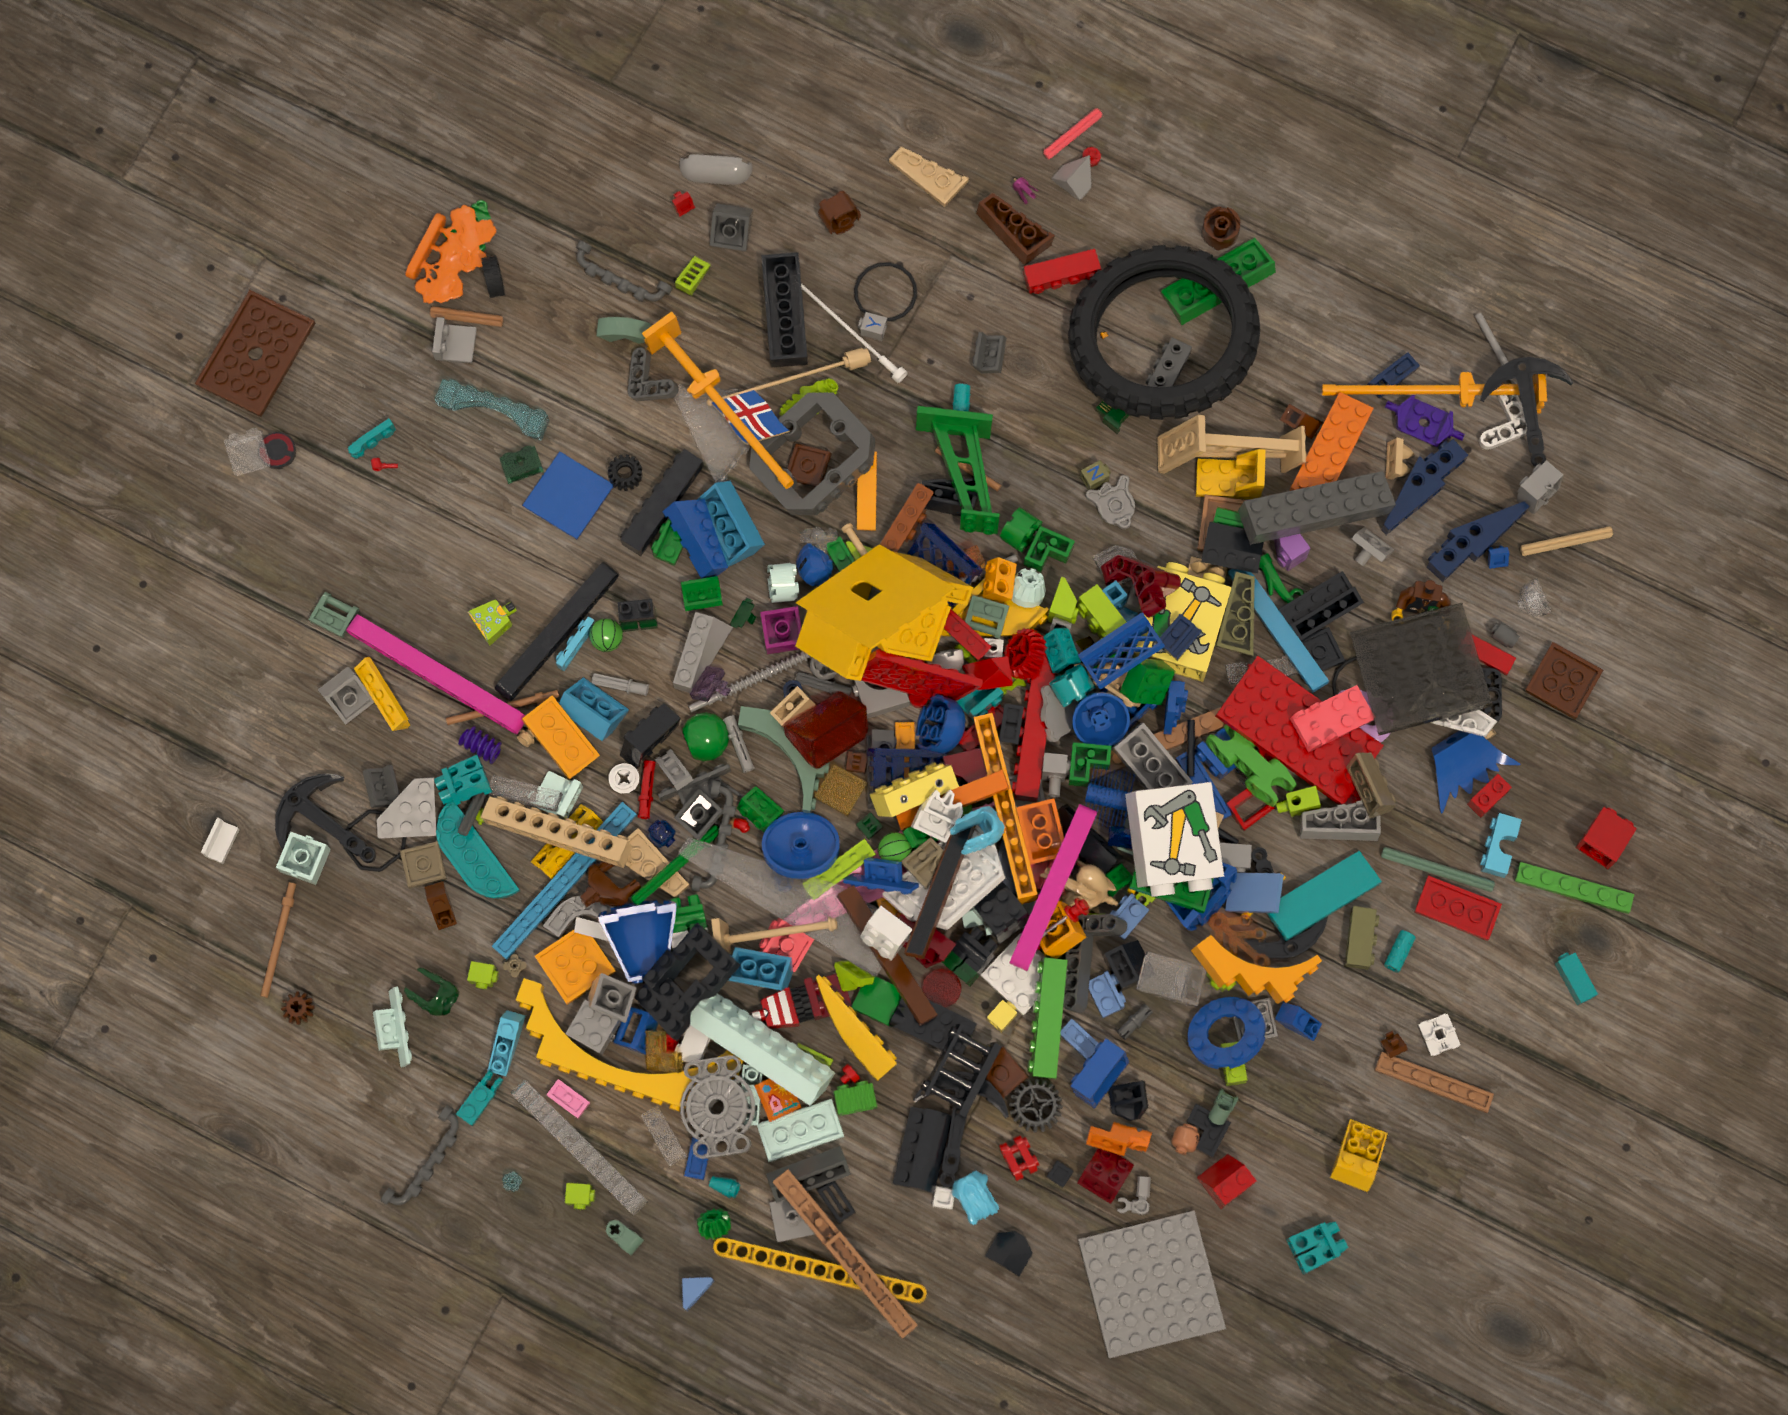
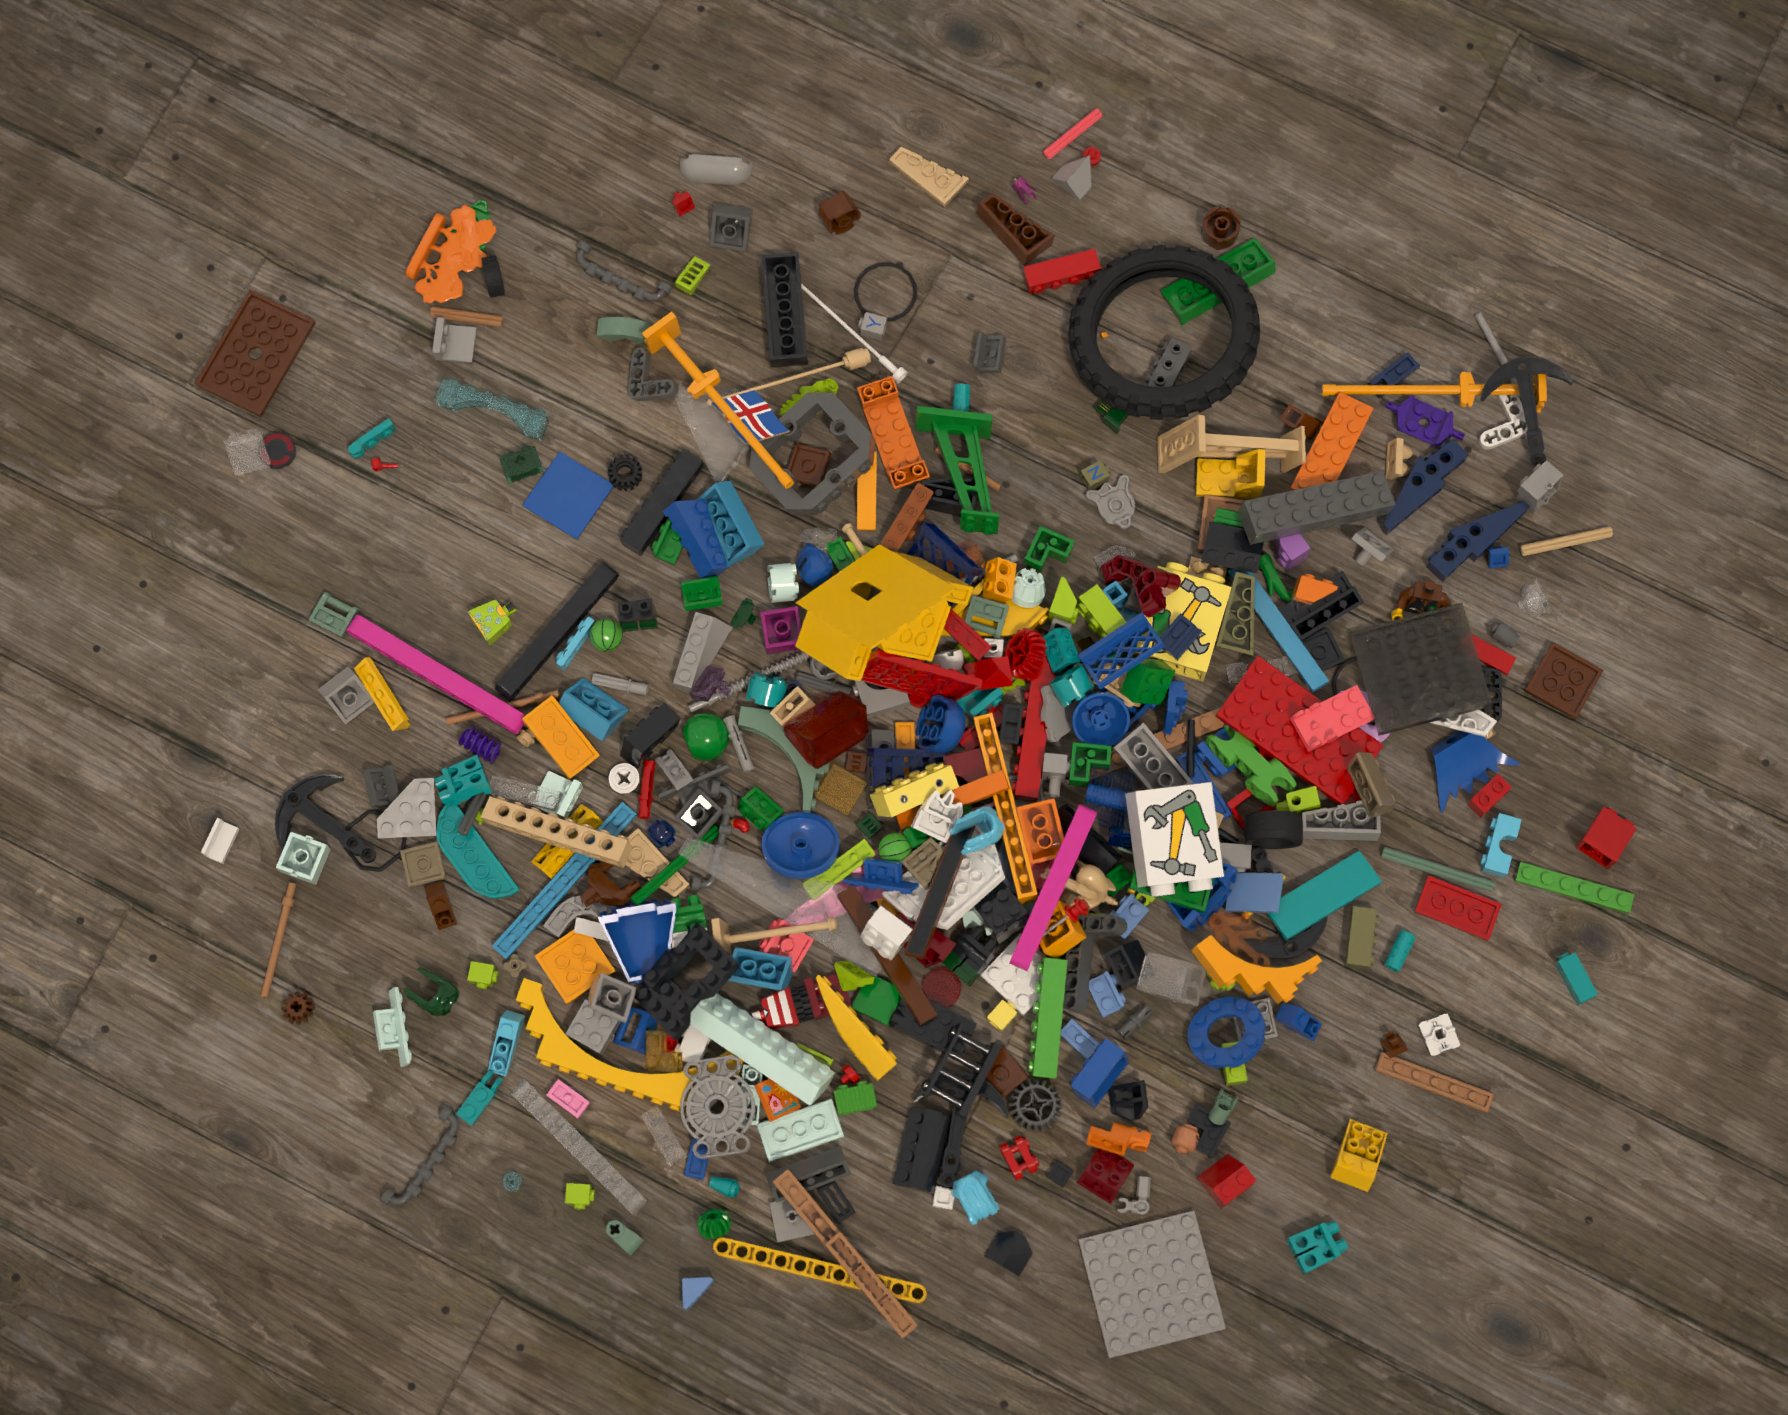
(766, 690): none -> teal brick
(892, 433): none -> orange slope
(1020, 529): green brick -> none
(1273, 829): none -> black tyre
(1310, 590): none -> orange slope

